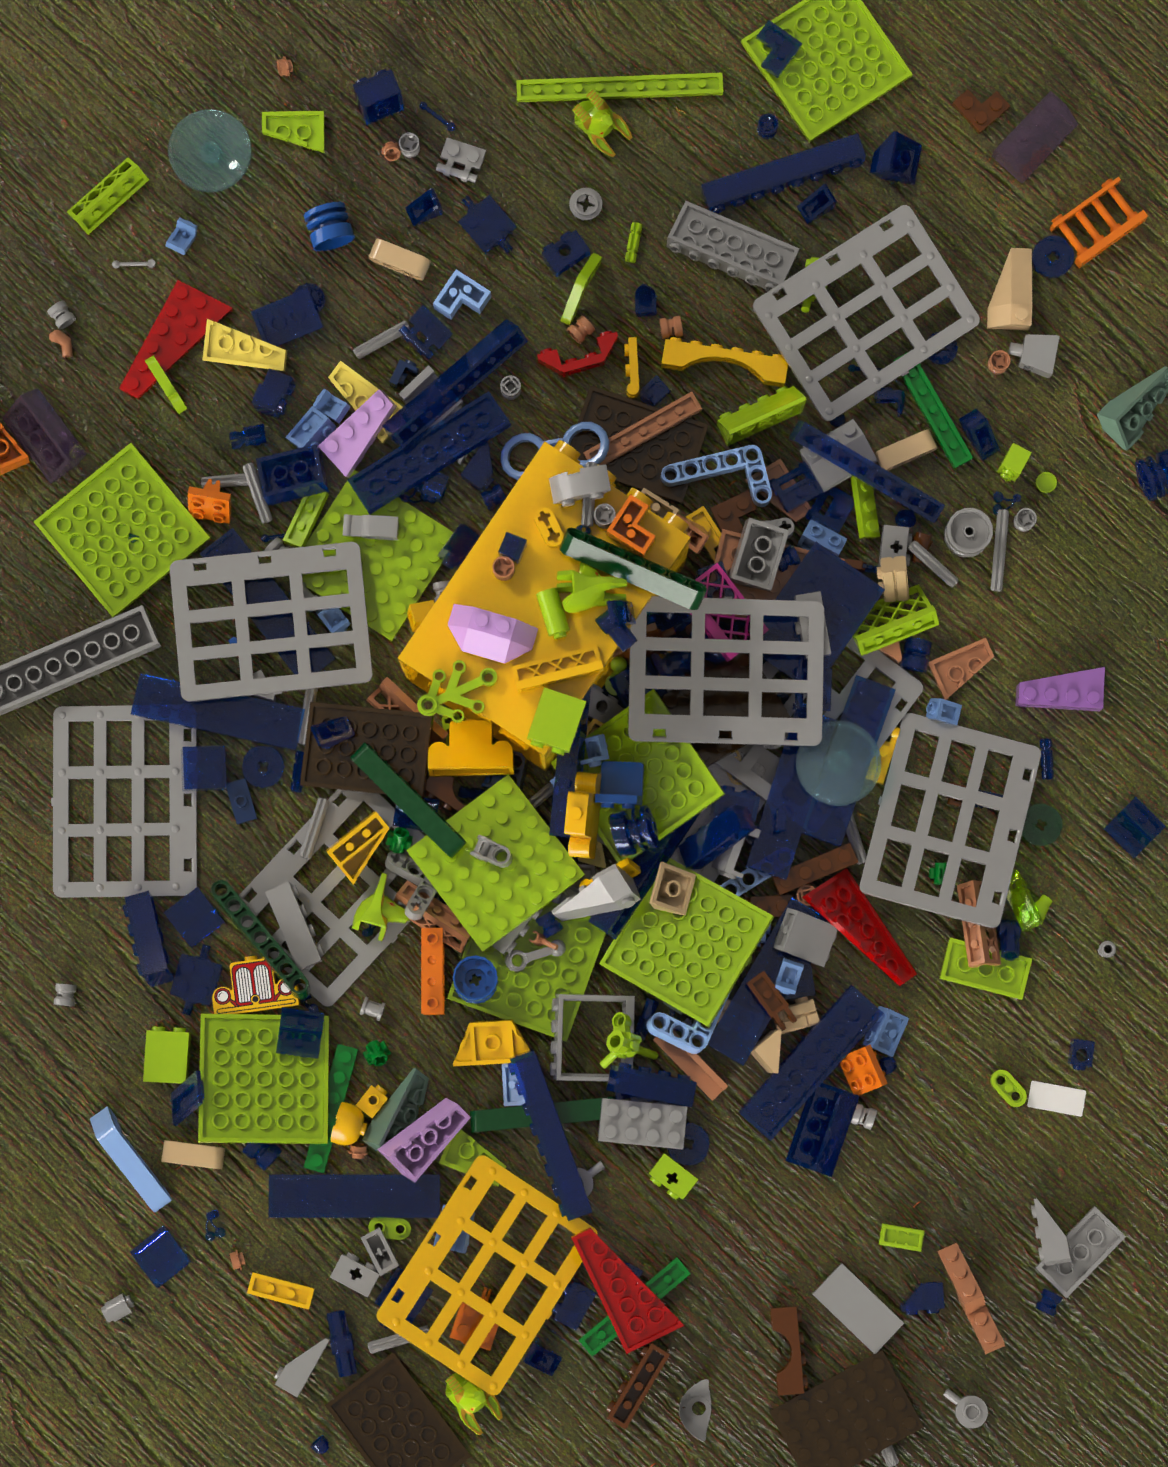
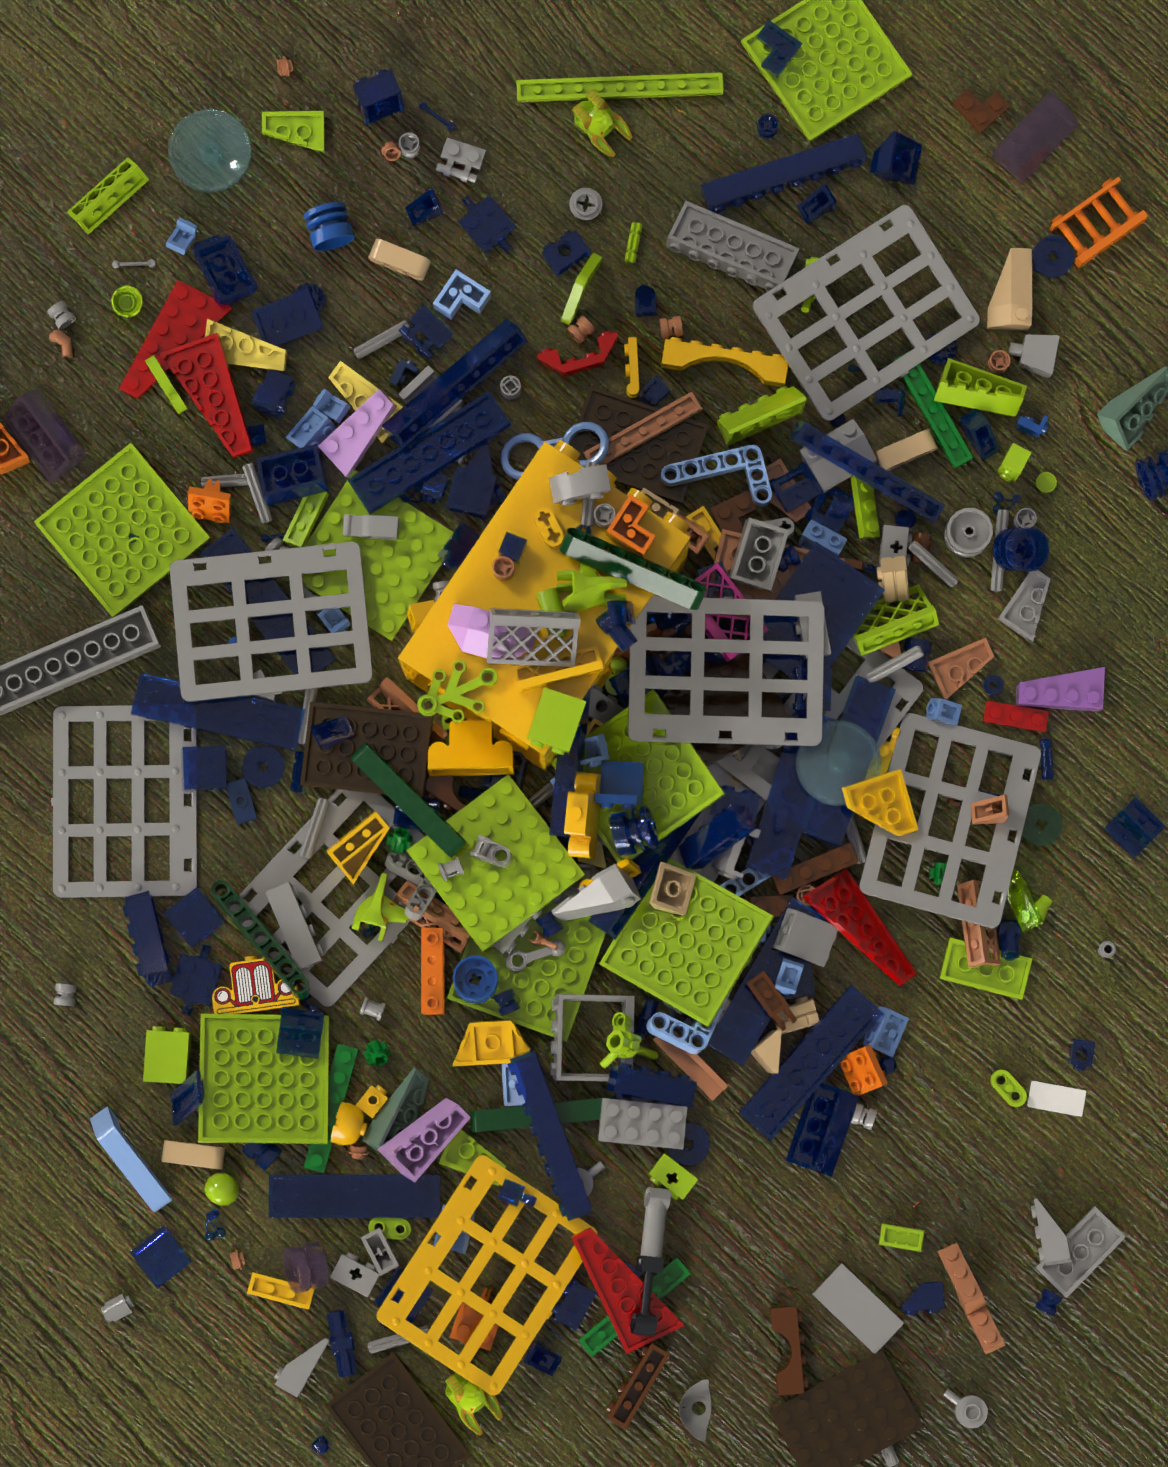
(127, 301): none -> lime hair
(209, 383): none -> red wing
(221, 1189): none -> lime hair
(224, 269): none -> clear blue slope
(305, 1267): none -> wheel
(451, 868): none -> light grey bush
(471, 493): none -> clear blue bracket
(503, 998): none -> clear blue wheel
(513, 1194): none -> clear blue plate
(538, 619): none -> light grey fence
(650, 1259): none -> piece
(883, 802): none -> yellow plate
(895, 664): none -> light grey axle
(979, 389): none -> lime wedge
(990, 810): none -> nougat slope
(993, 678): none -> clear blue plate
(1015, 716): none -> red plate
(1021, 549): none -> clear blue wheel
(1026, 605): none -> light grey wing
(1029, 426): none -> blue bracket

